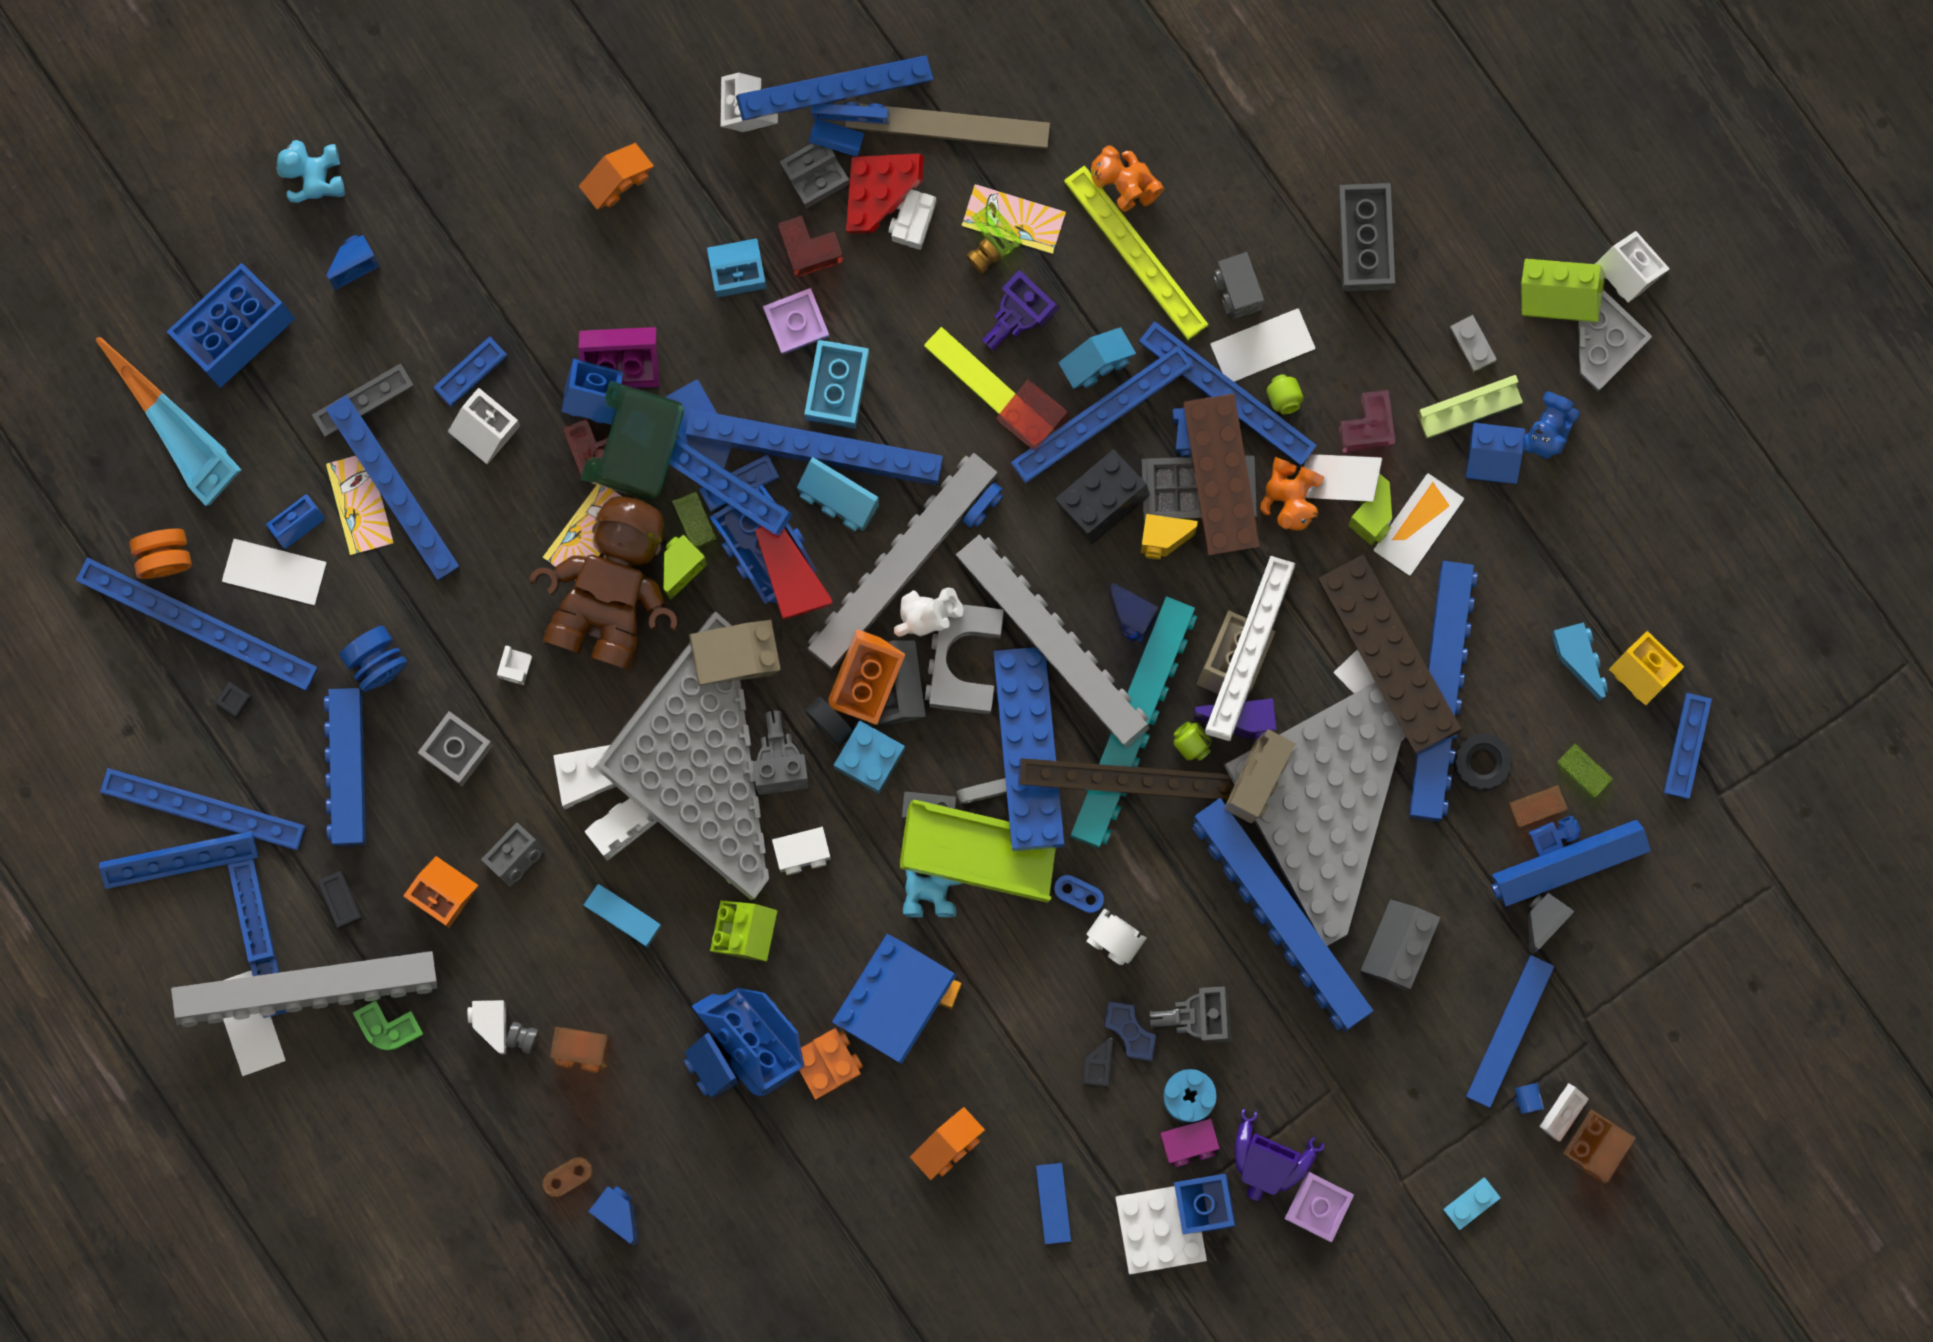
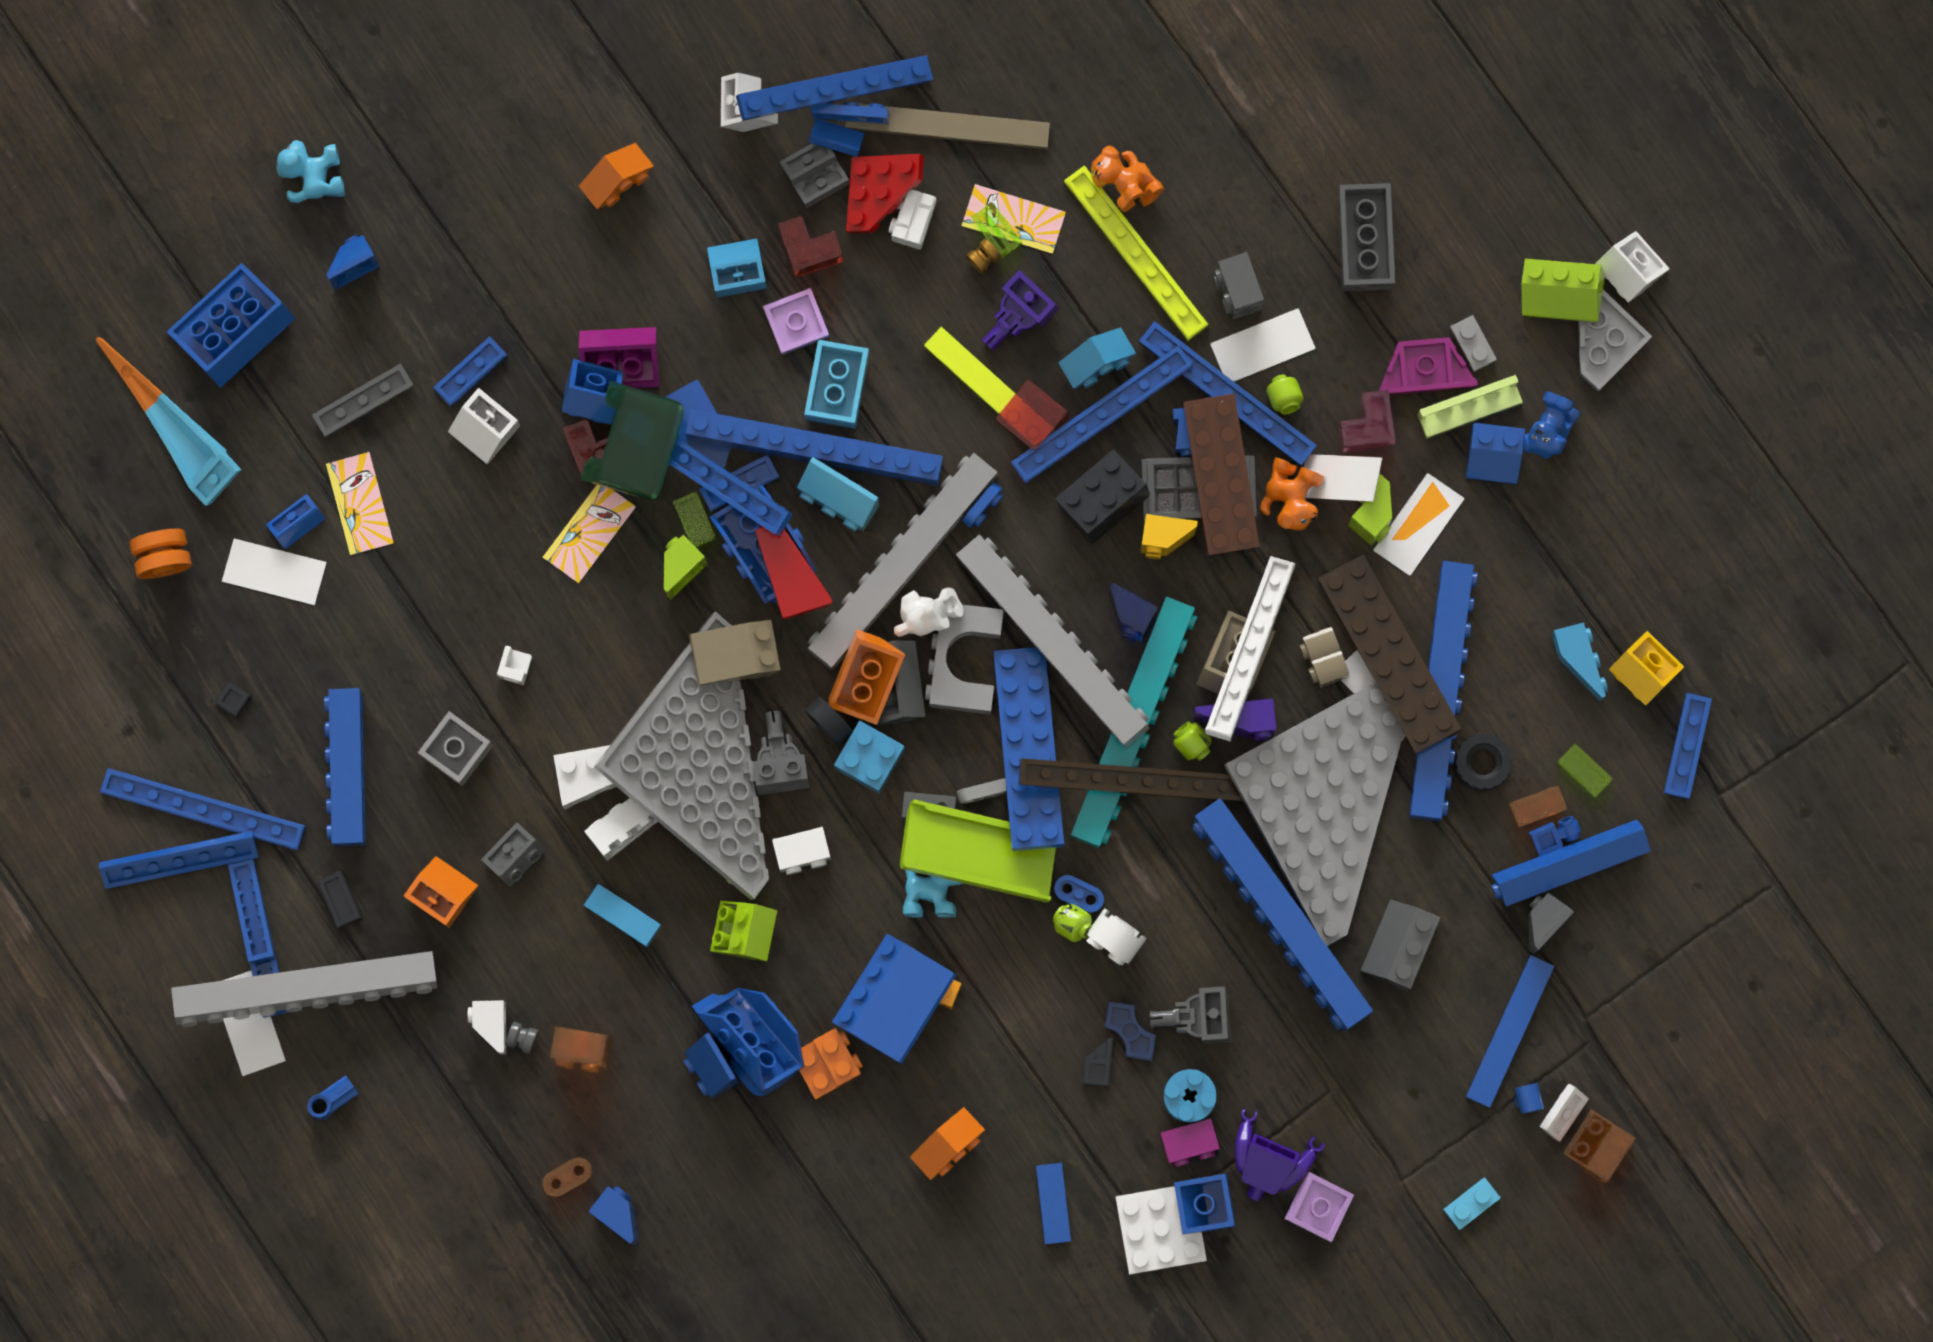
(197, 624): blue plate -> none
(334, 1096): none -> blue piece
(375, 662): blue wheel -> none
(384, 1034): bright green plate -> none
(392, 487): blue plate -> none
(609, 587): reddish brown piece -> none
(1072, 922): none -> lime head
(1259, 776): dark tan wedge -> none
(1325, 657): none -> dark tan brick
(1426, 367): none -> magenta wing

